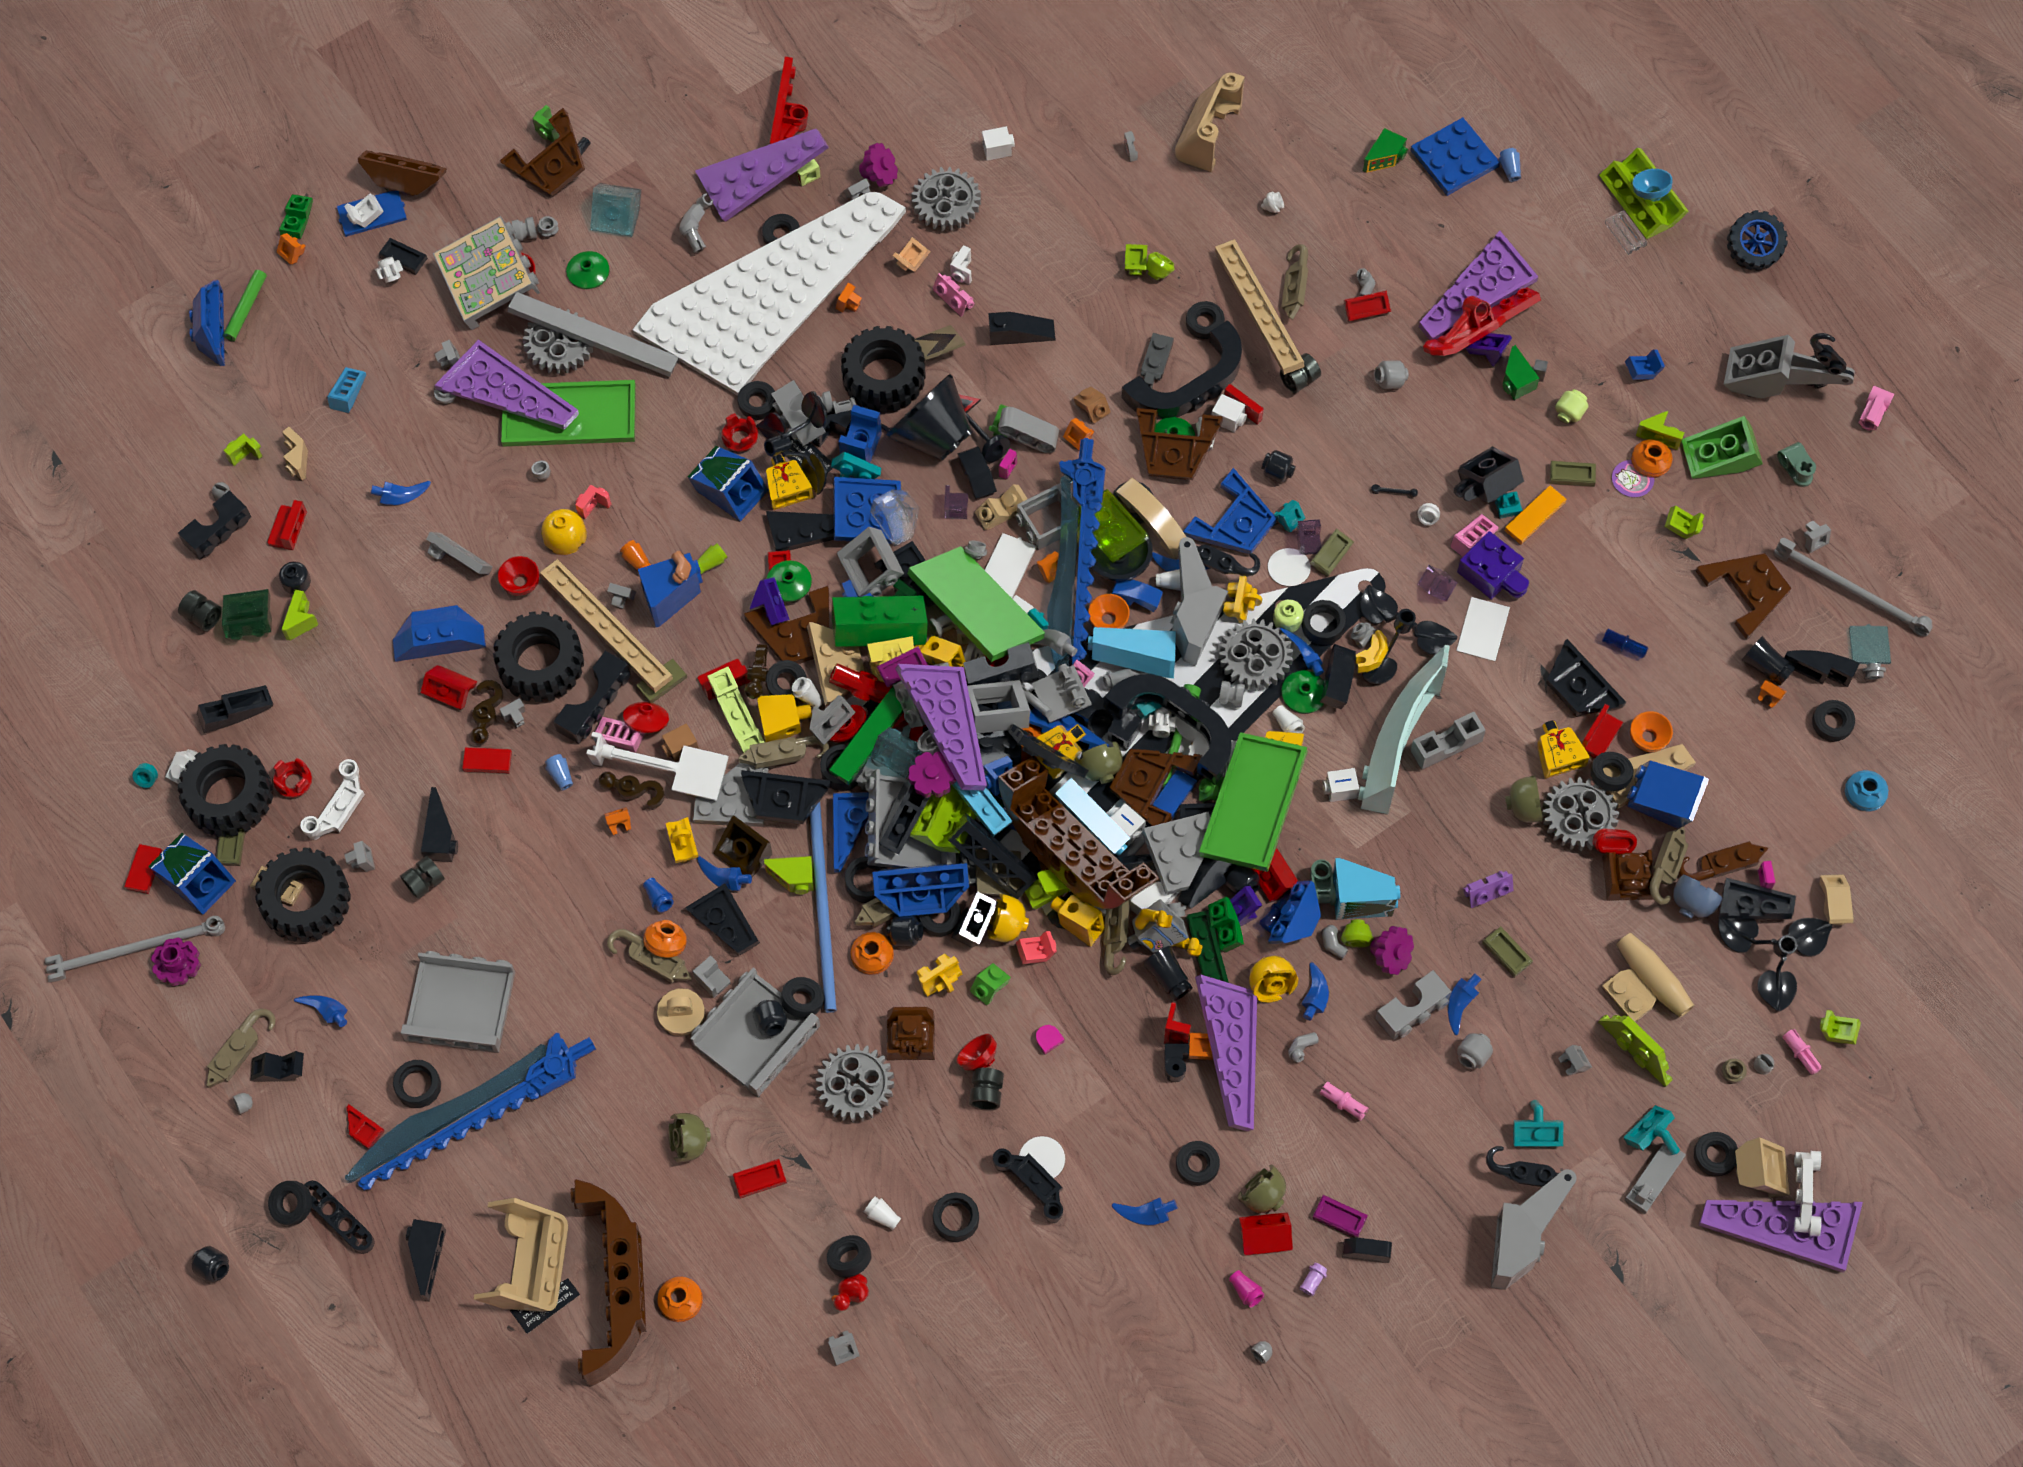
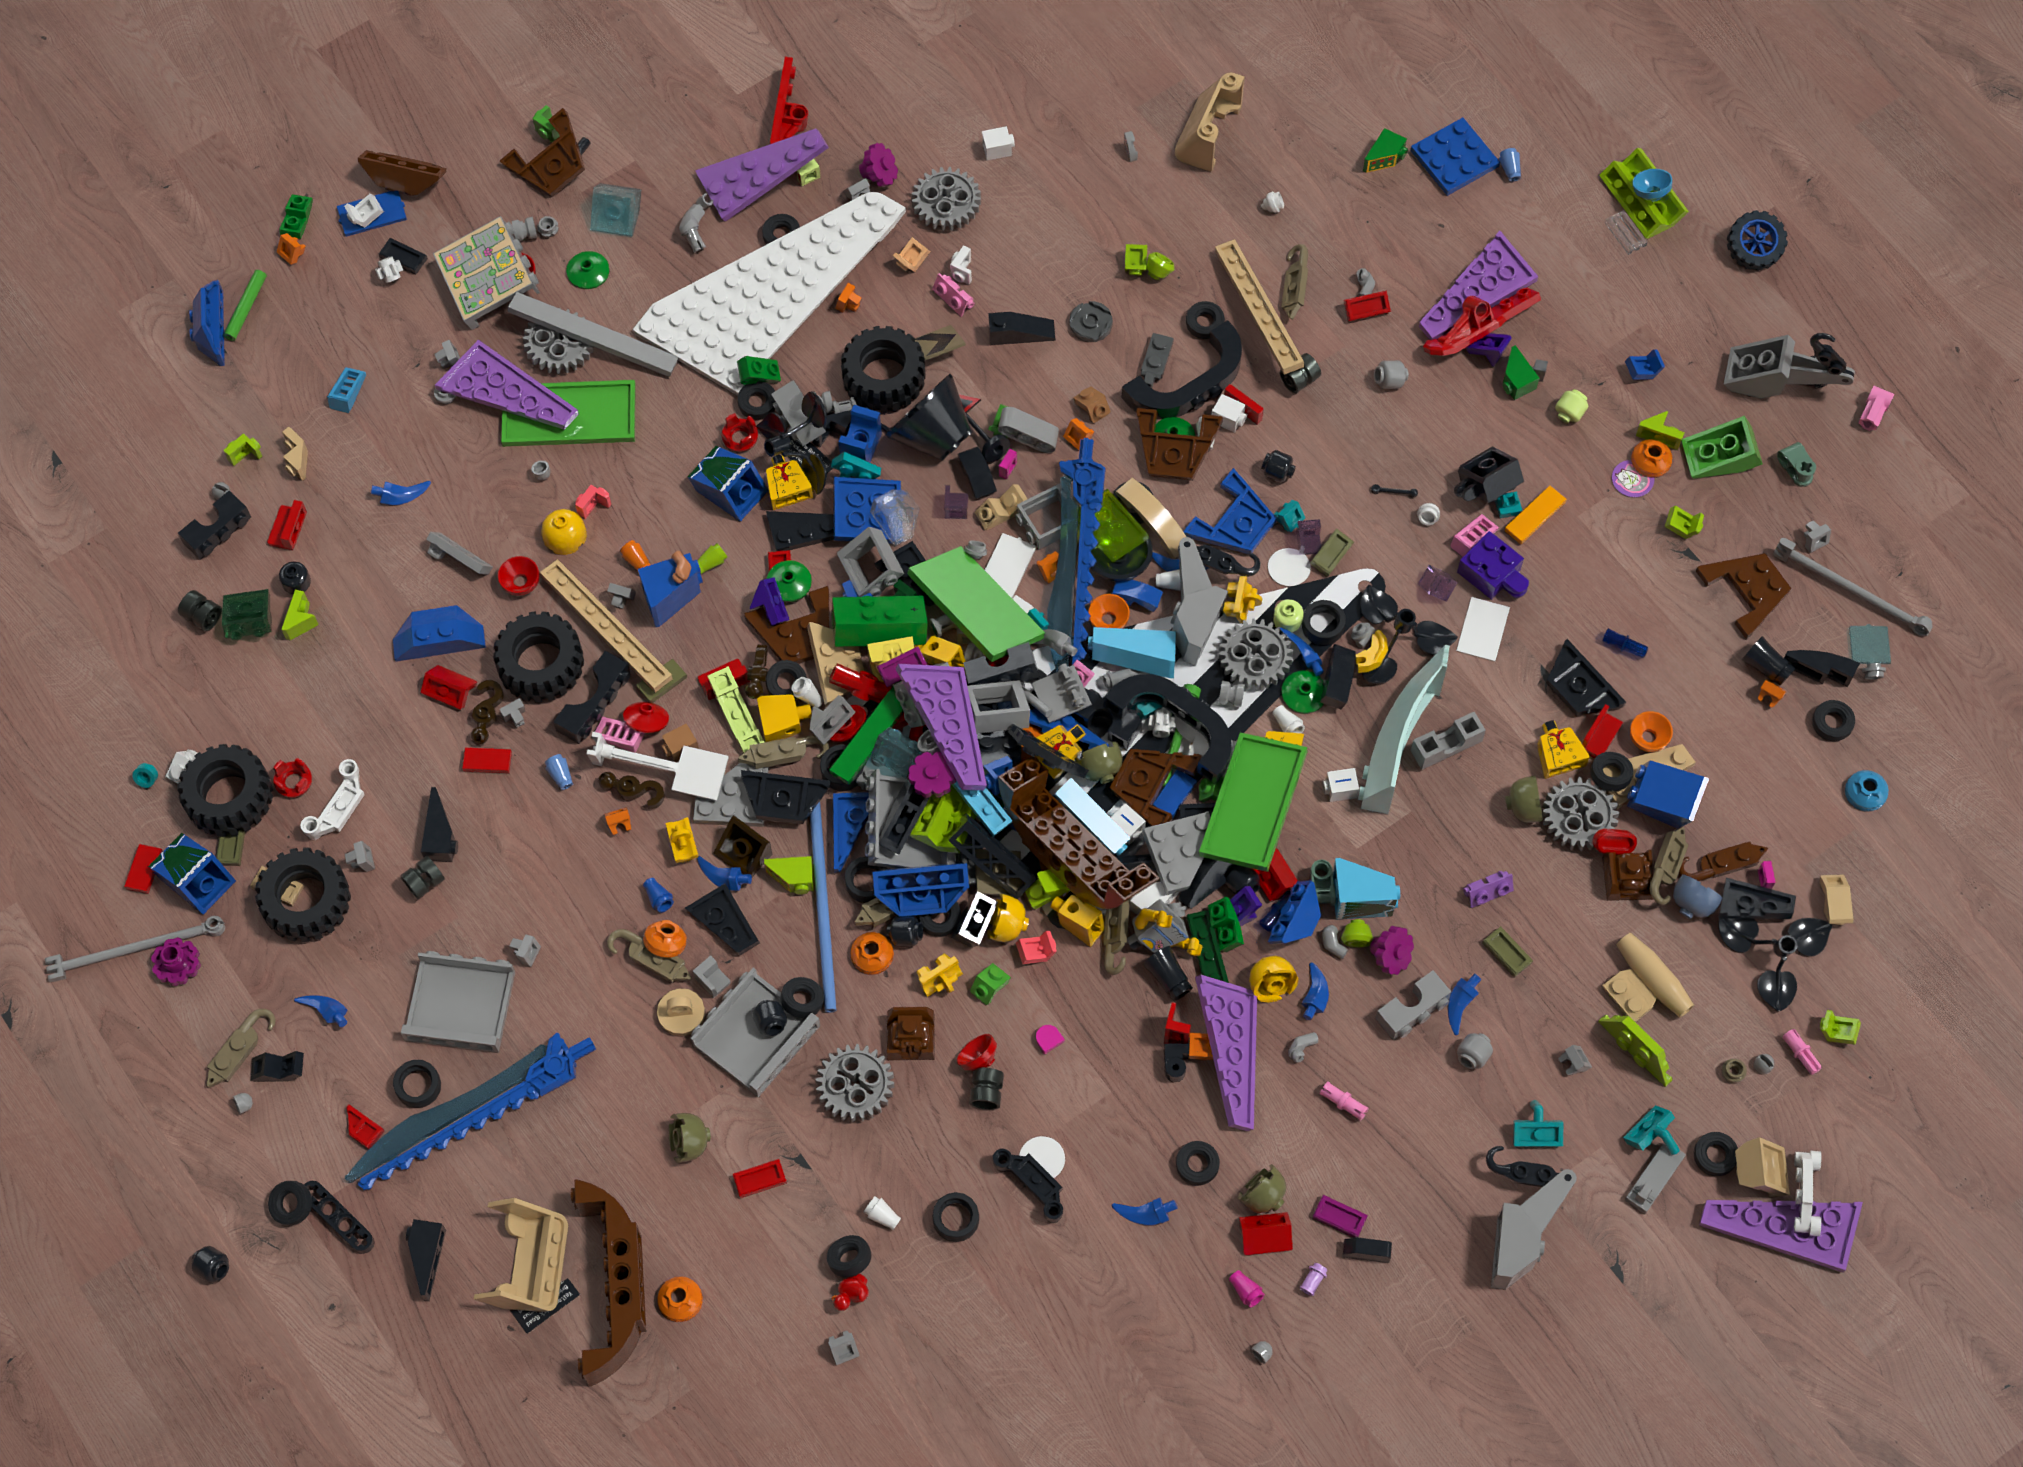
(233, 708): black slope -> none
(525, 949): none -> light grey tile
(758, 370): none -> green plate
(1091, 321): none -> dark grey tile
(1573, 473): olive tile -> none

